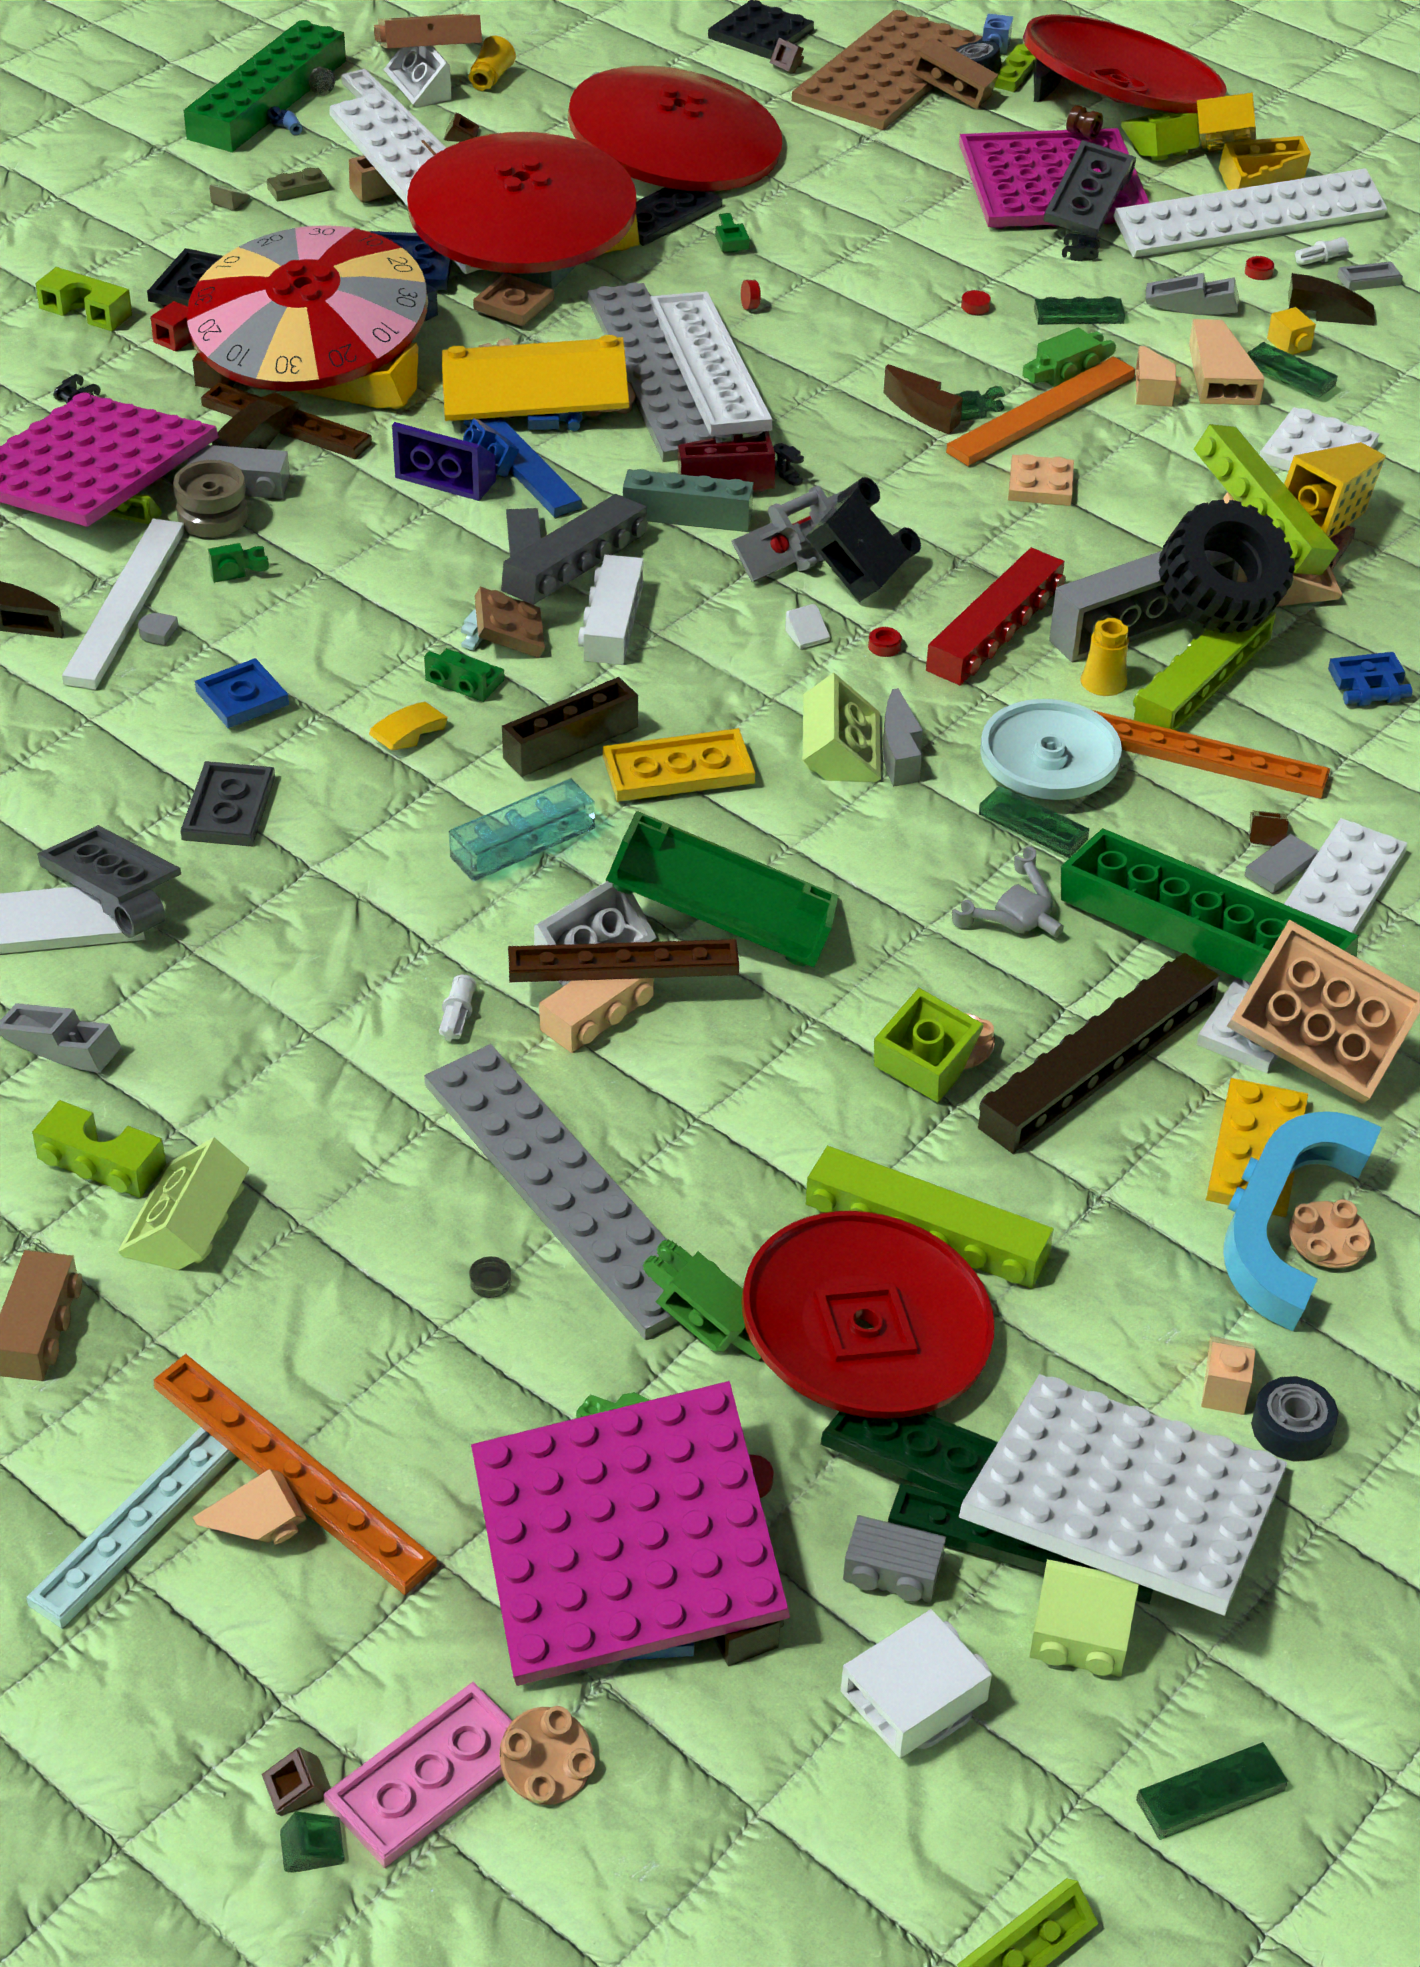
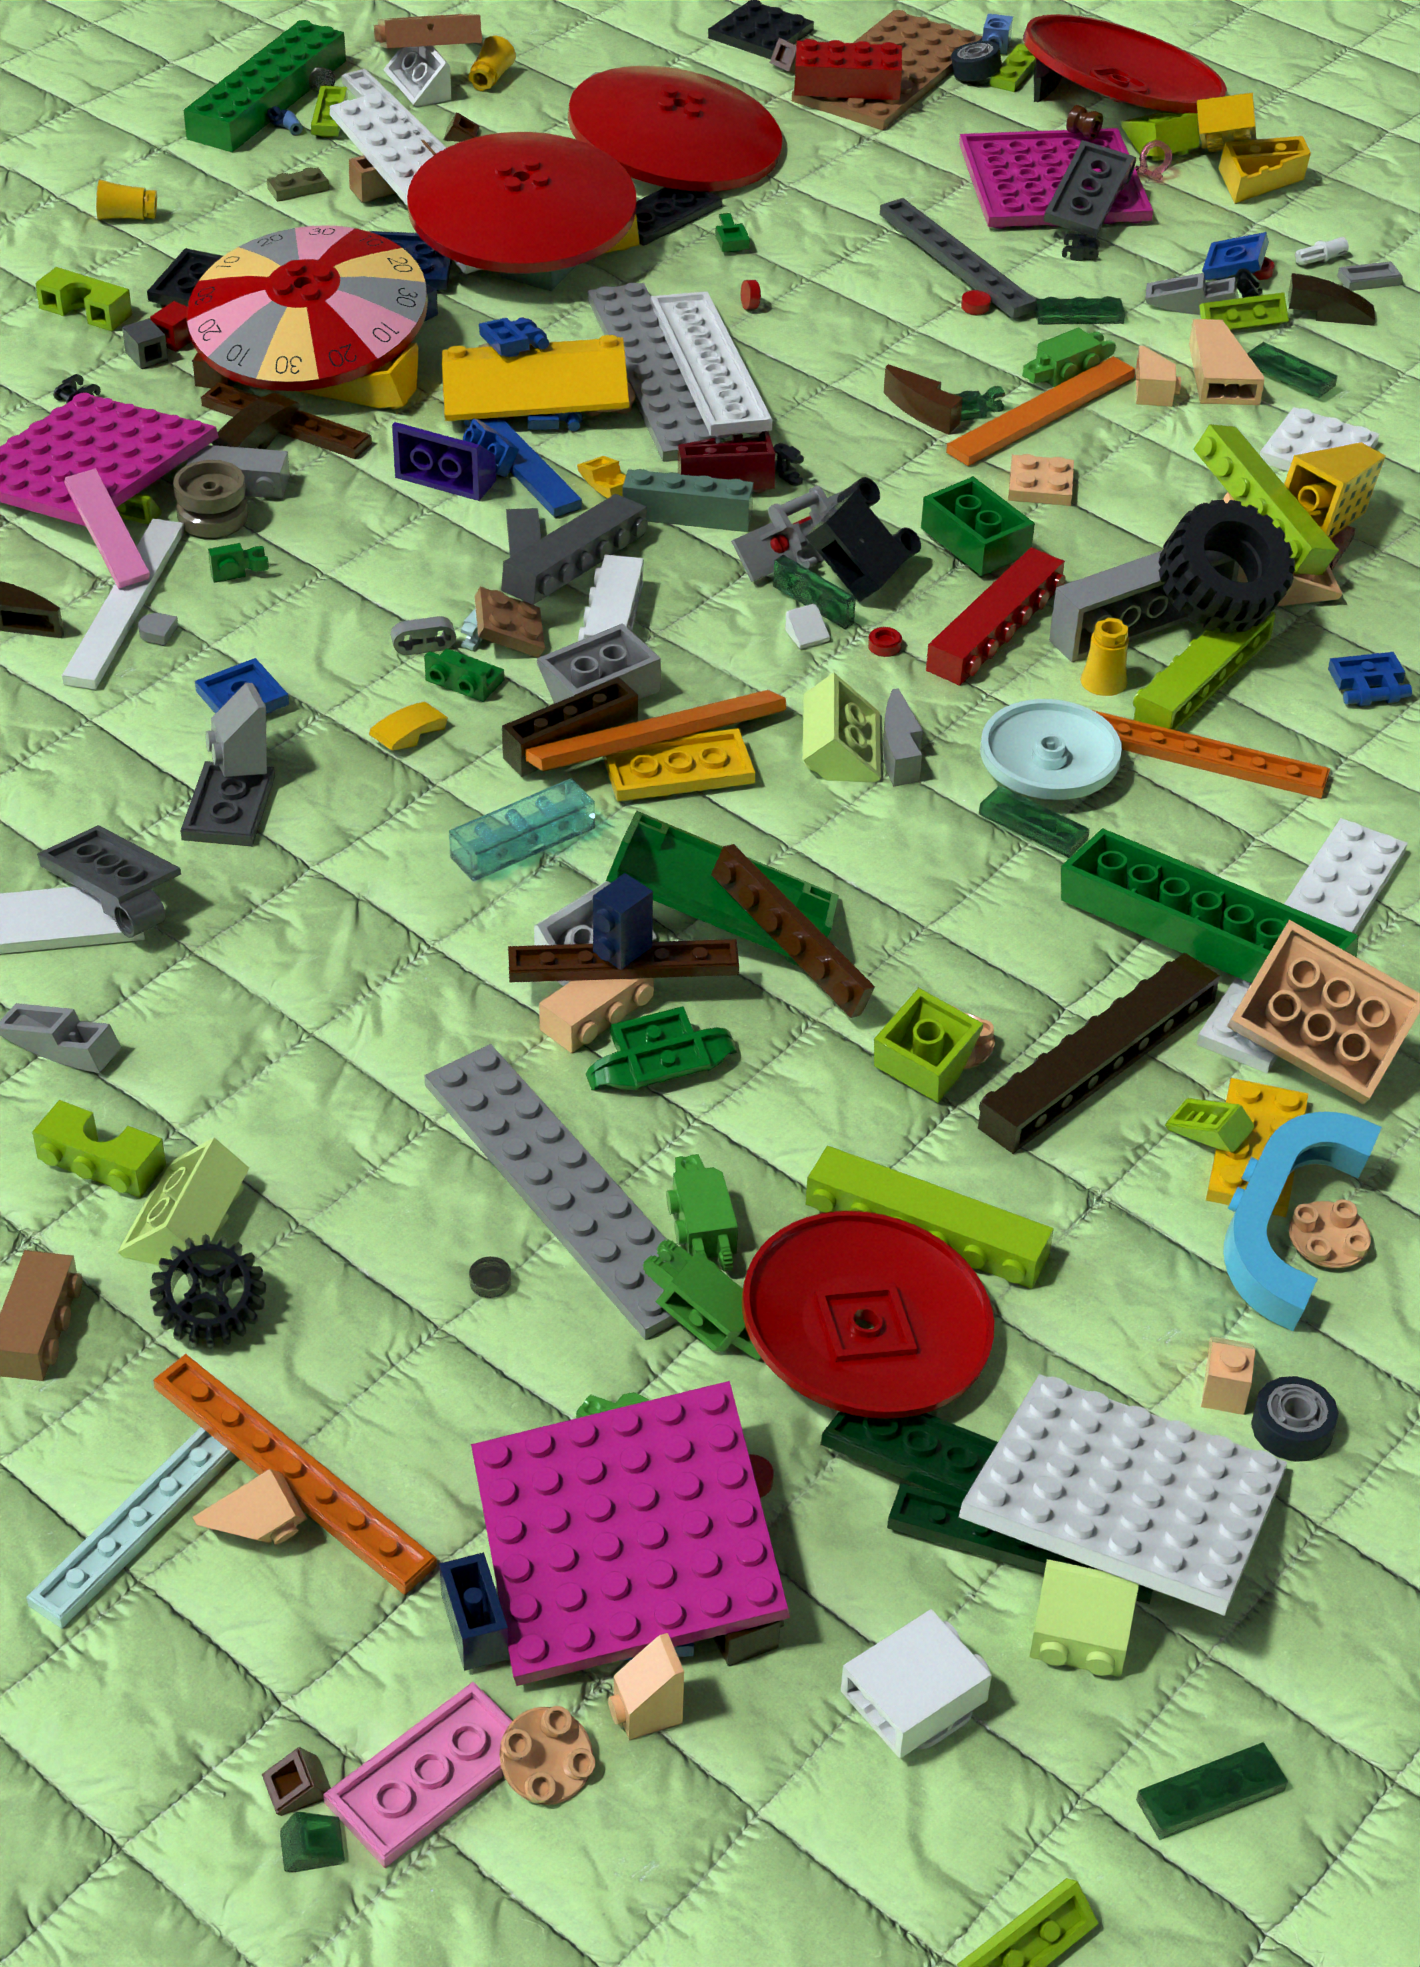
(107, 528): none -> bright pink tile
(124, 201): none -> yellow plant
(145, 343): none -> dark grey brick
(189, 1263): none -> black gear
(227, 197): dark tan slope -> none
(239, 734): none -> light grey slope
(322, 122): none -> lime plate
(423, 635): none -> light grey beam
(457, 1007): white axle -> none
(474, 1611): none -> dark blue brick
(513, 299): medium nougat plate -> none
(513, 336): none -> blue plate
(599, 660): none -> light grey slope
(603, 475): none -> yellow slope
(622, 921): none -> dark blue brick
(649, 1690): none -> light nougat slope
(655, 730): none -> orange tile
(659, 1050): none -> green plate
(703, 1211): none -> bright green hinge
(793, 931): none -> reddish brown plate
(812, 589): none -> clear green plate
(848, 69): none -> red brick
(894, 1559): light grey brick -> none
(954, 73): medium nougat brick -> none
(958, 257): none -> dark grey plate
(977, 525): none -> green brick
(1018, 906): light grey piece -> none
(1143, 168): none -> piece
(1215, 1124): none -> lime slope
(1232, 254): none -> blue plate
(1247, 283): none -> black piece
(1247, 311): none -> lime plate
(1249, 213): white plate -> none
(1267, 827): reddish brown slope -> none
(1281, 863): light grey tile -> none
(1291, 331): yellow brick -> none

